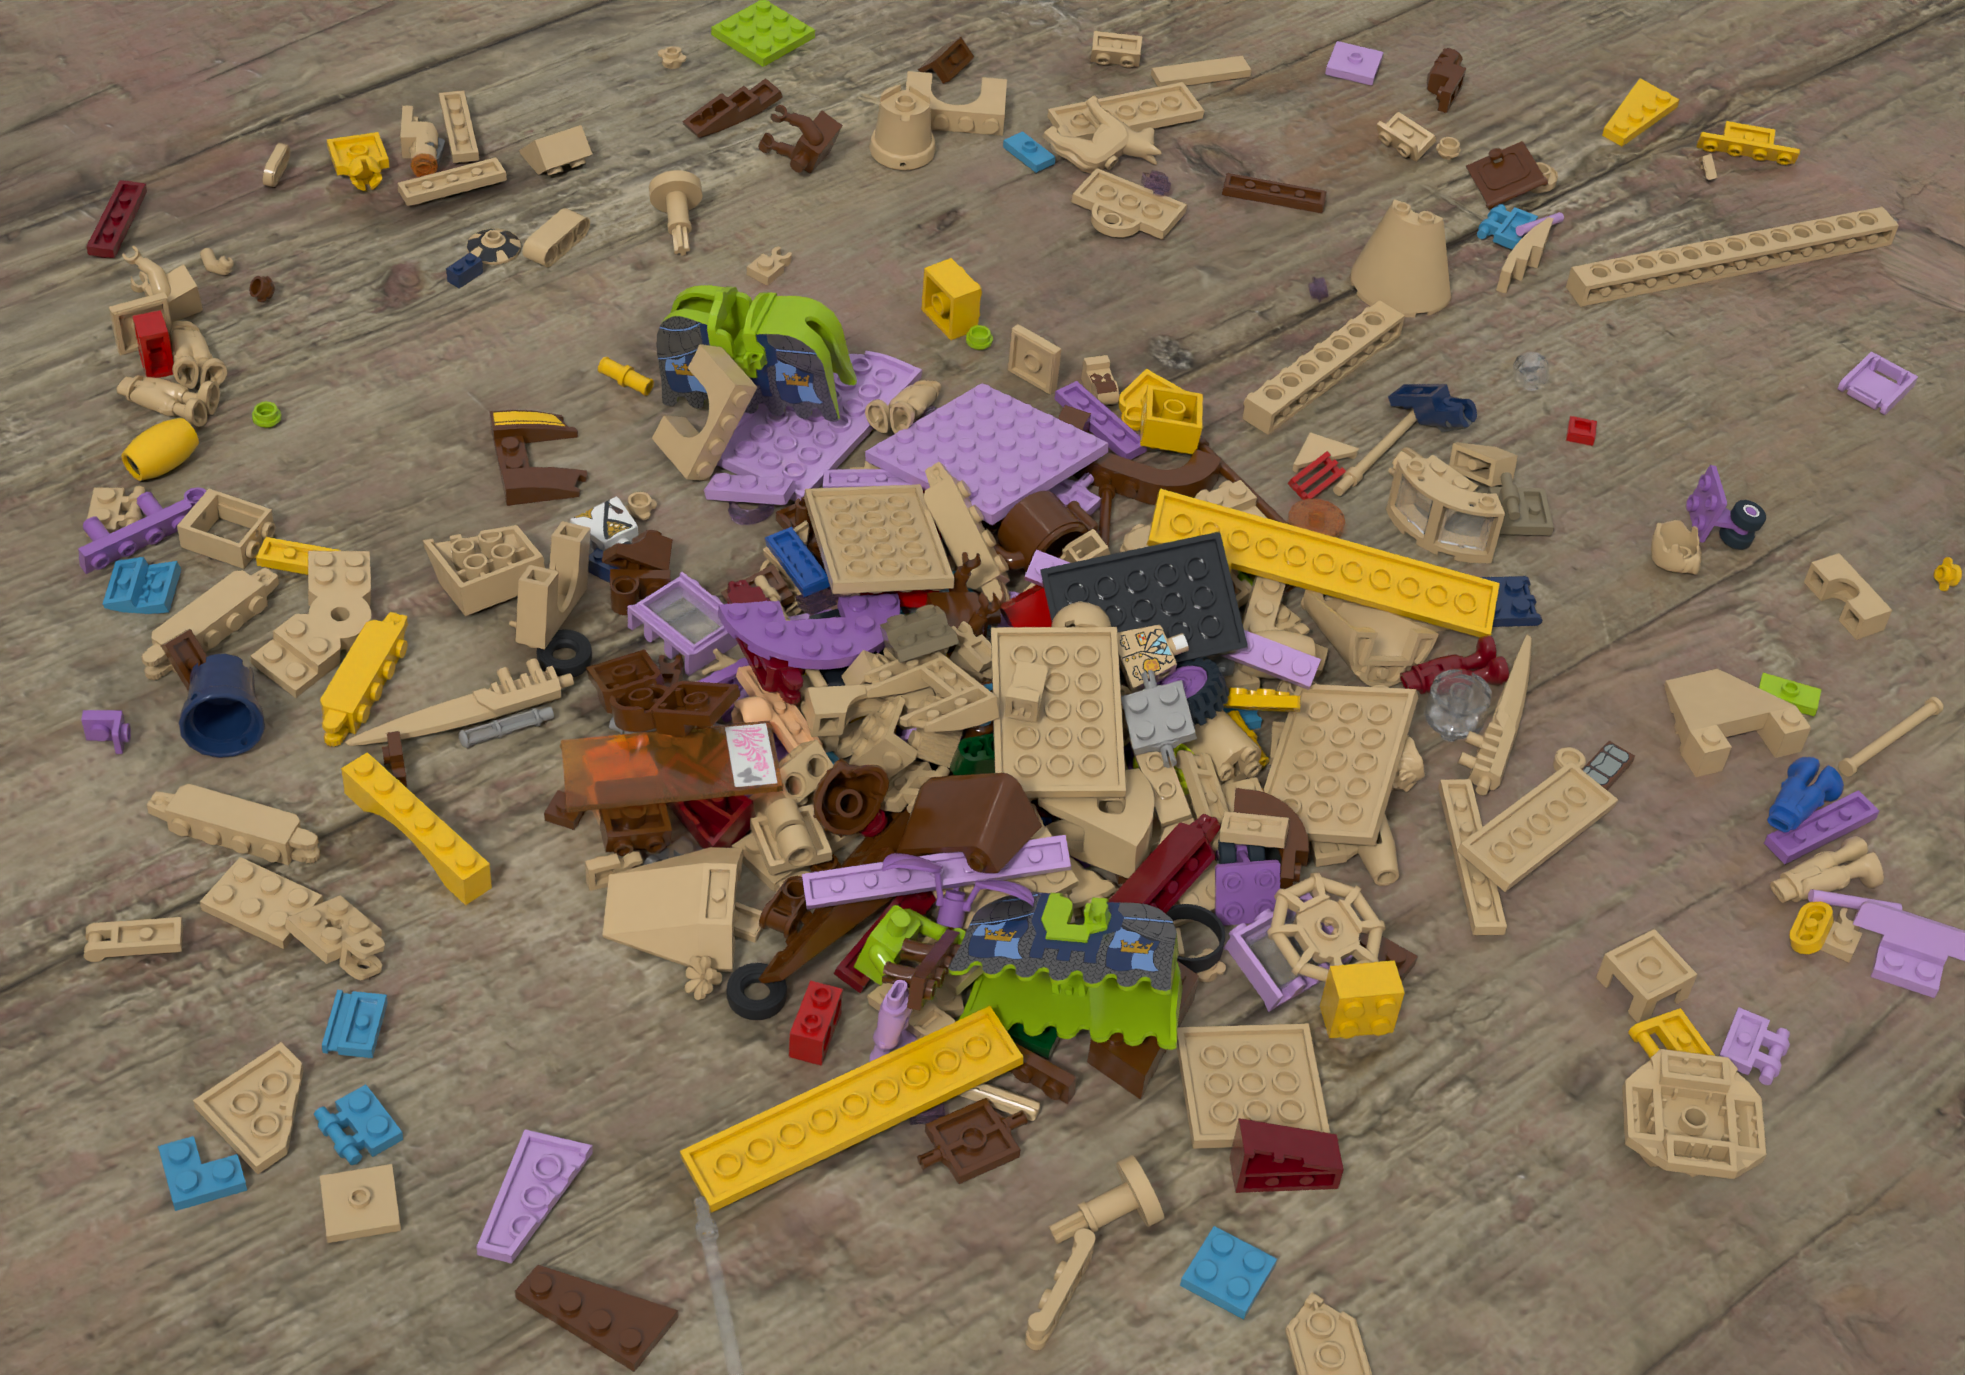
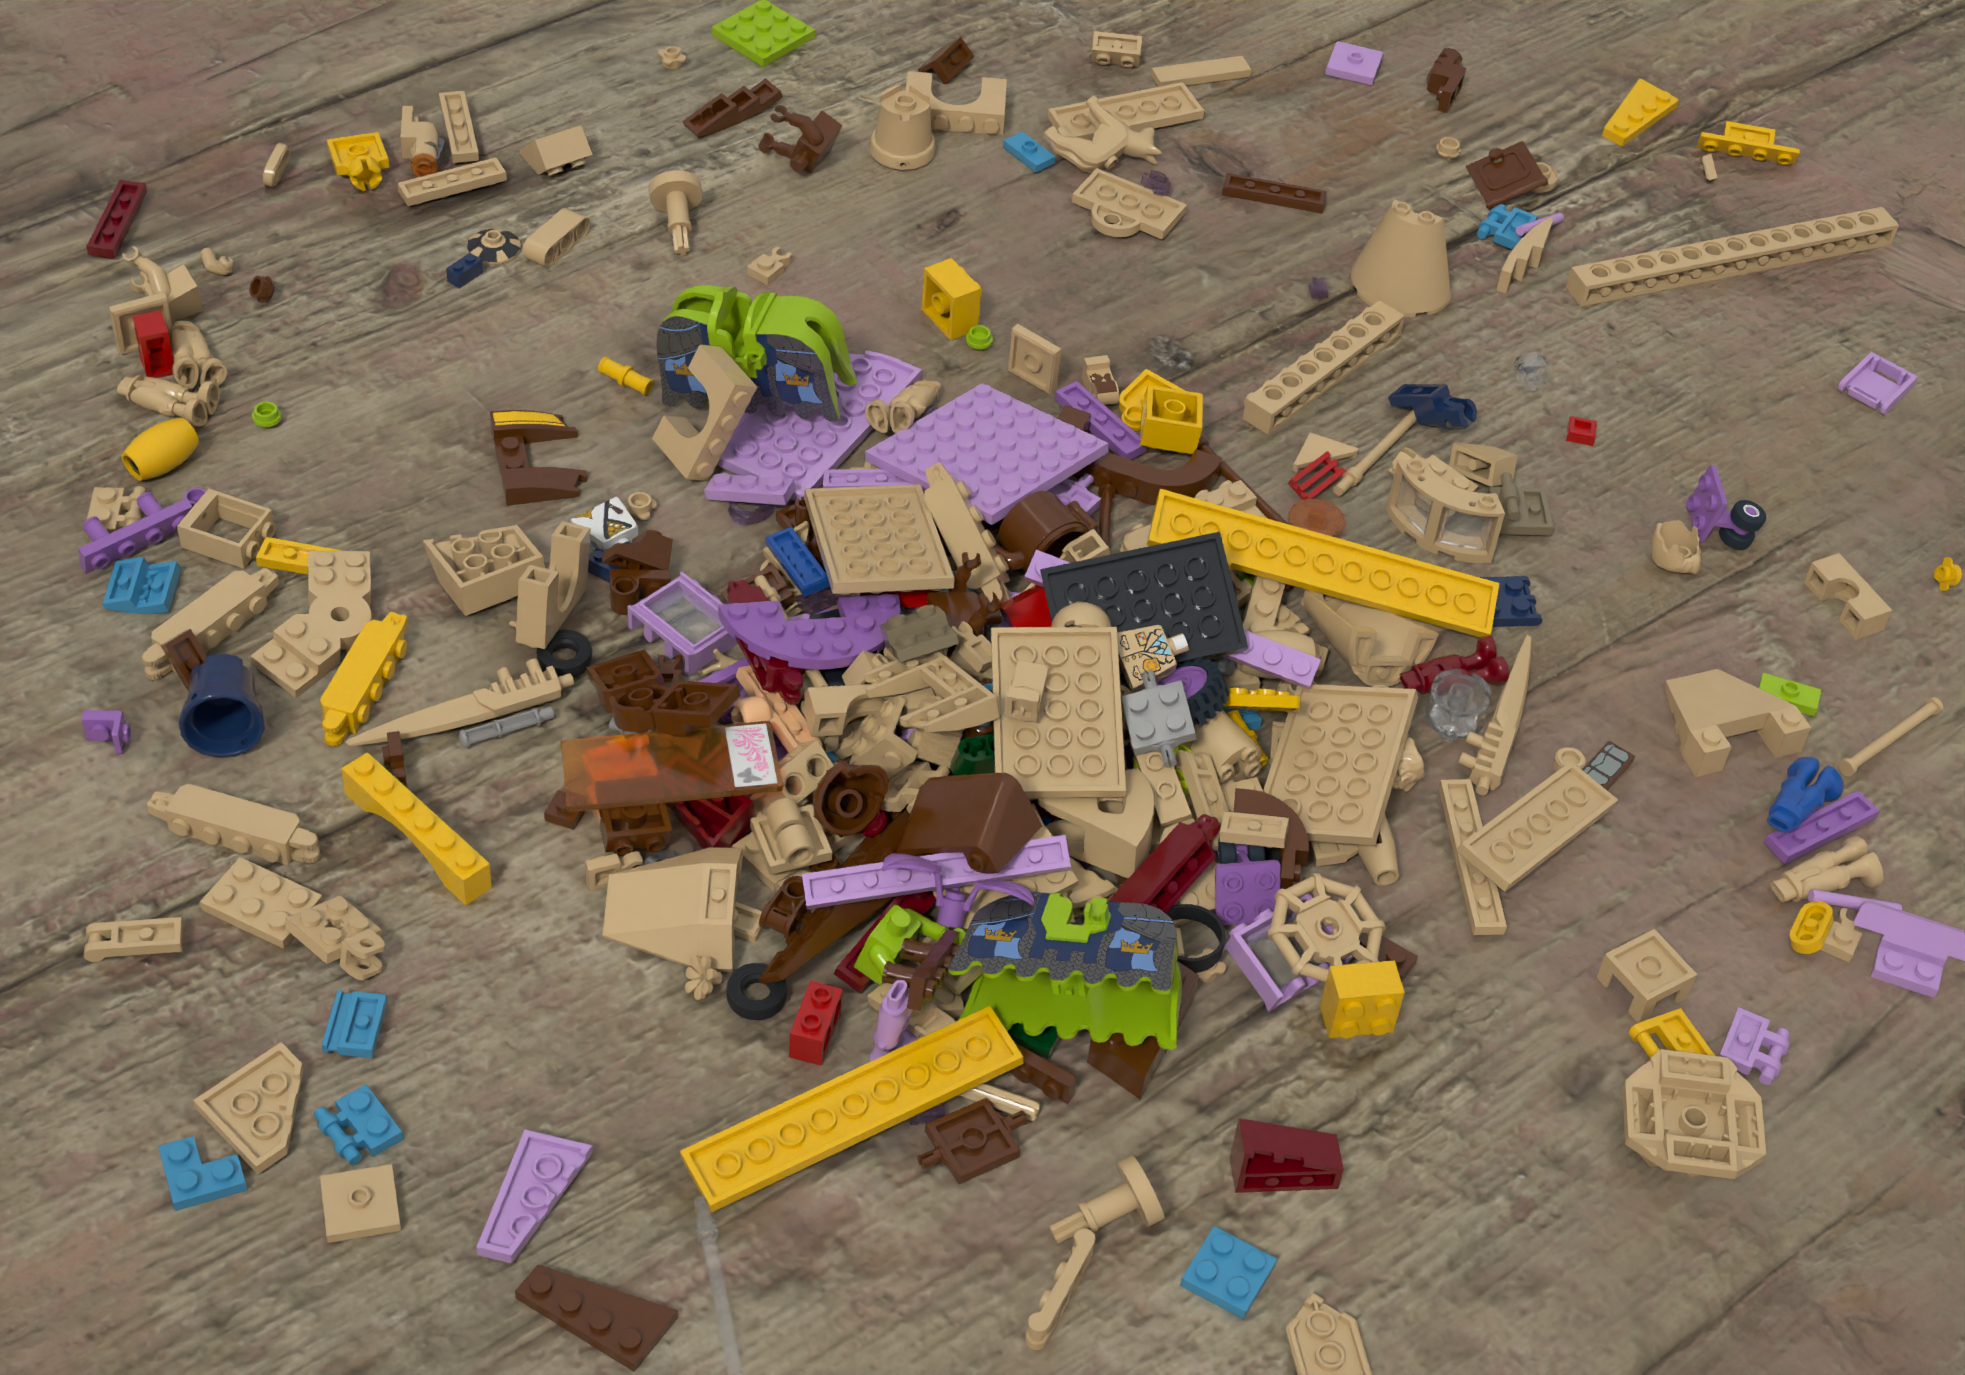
(1248, 1075): tan plate -> none
(1405, 136): tan bracket -> none

